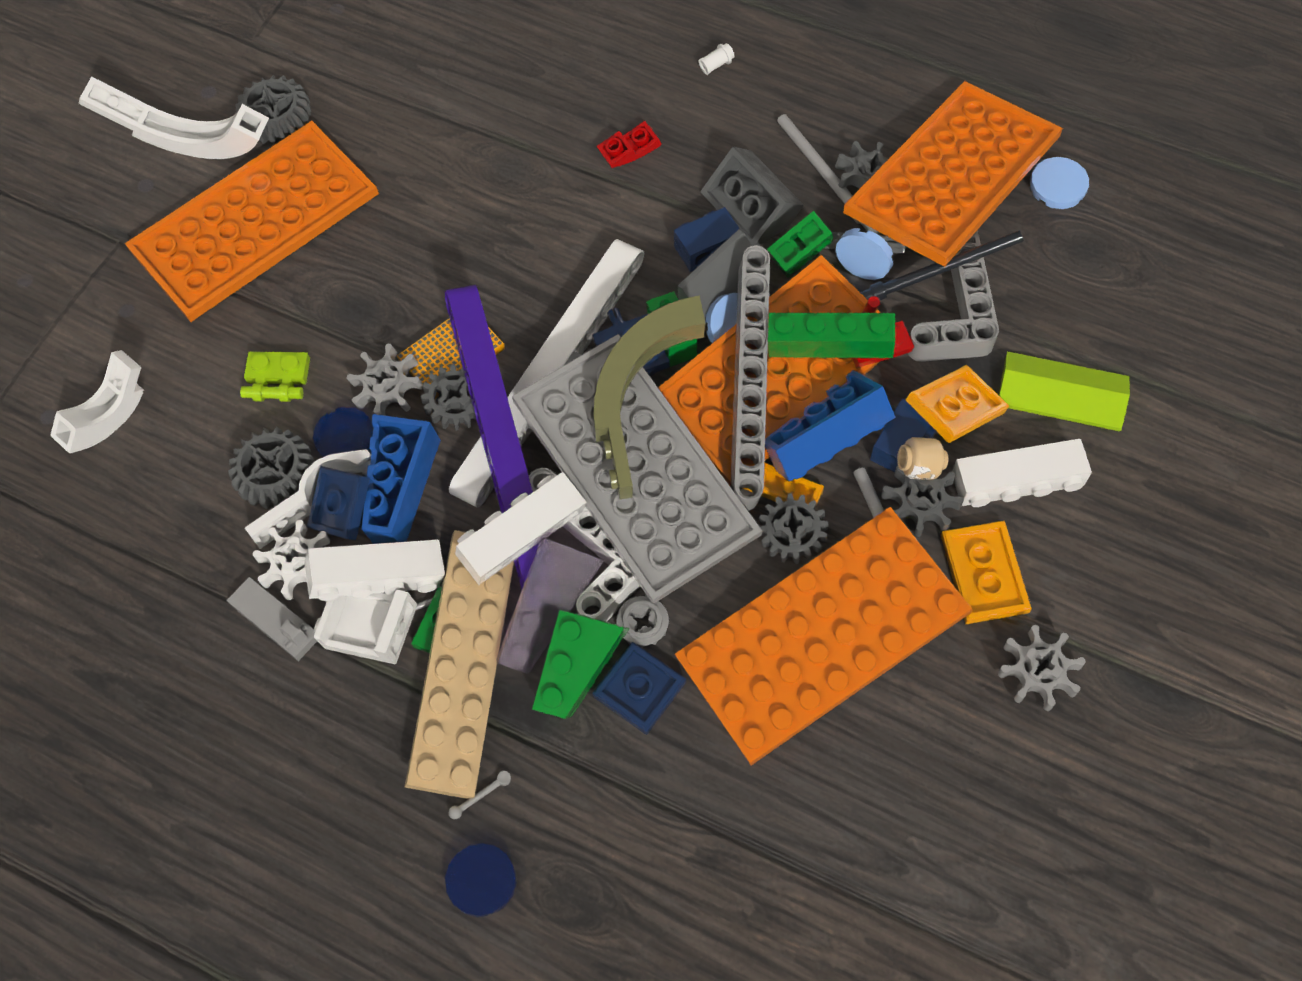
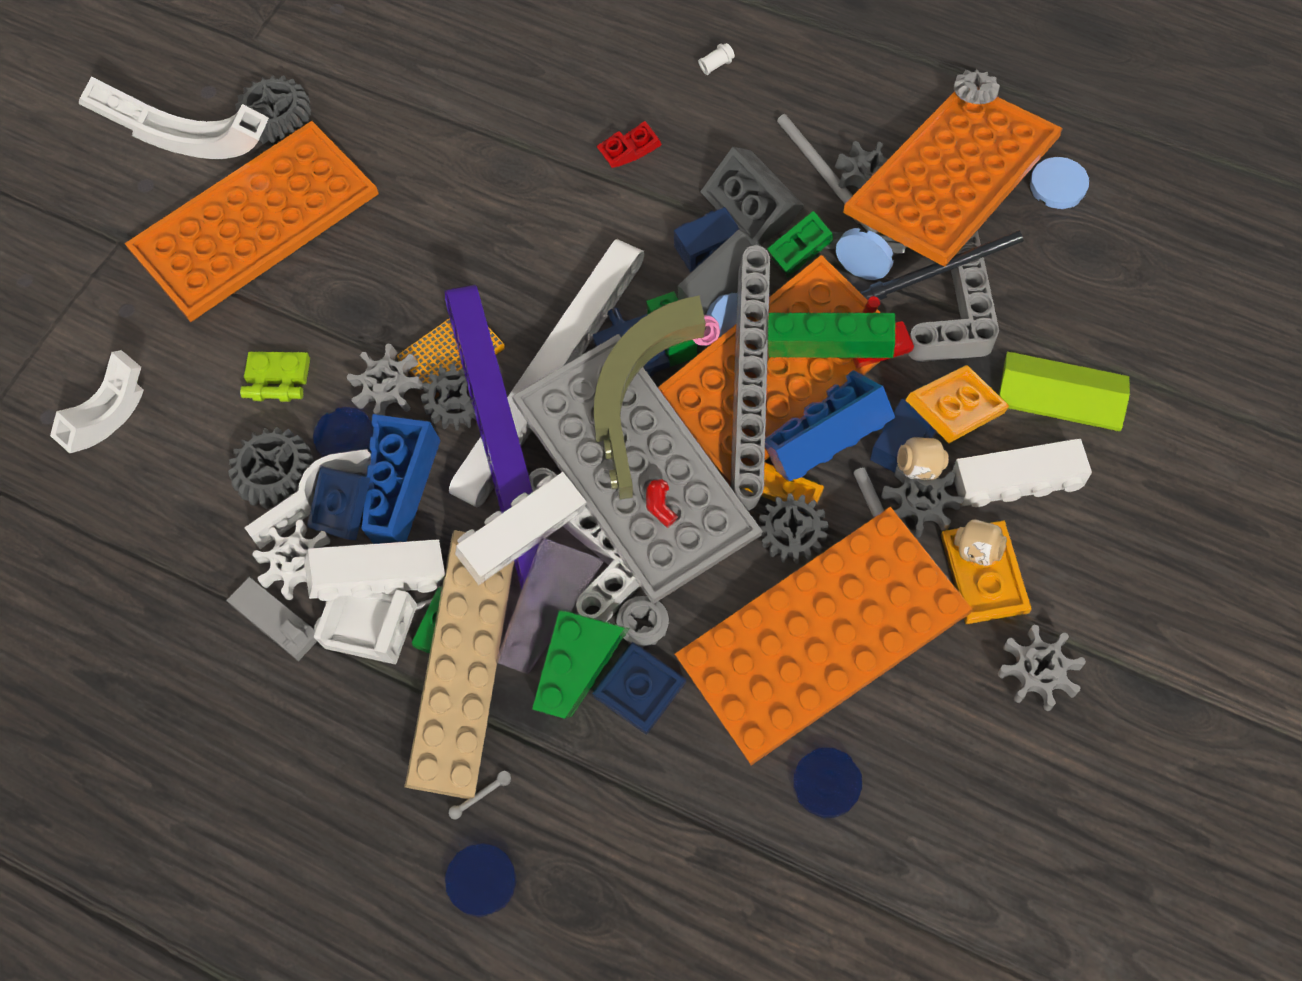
(655, 502): none -> red arm
(711, 333): none -> bright pink plate
(827, 782): none -> clear blue tile
(967, 90): none -> light grey gear
(980, 542): none -> tan head

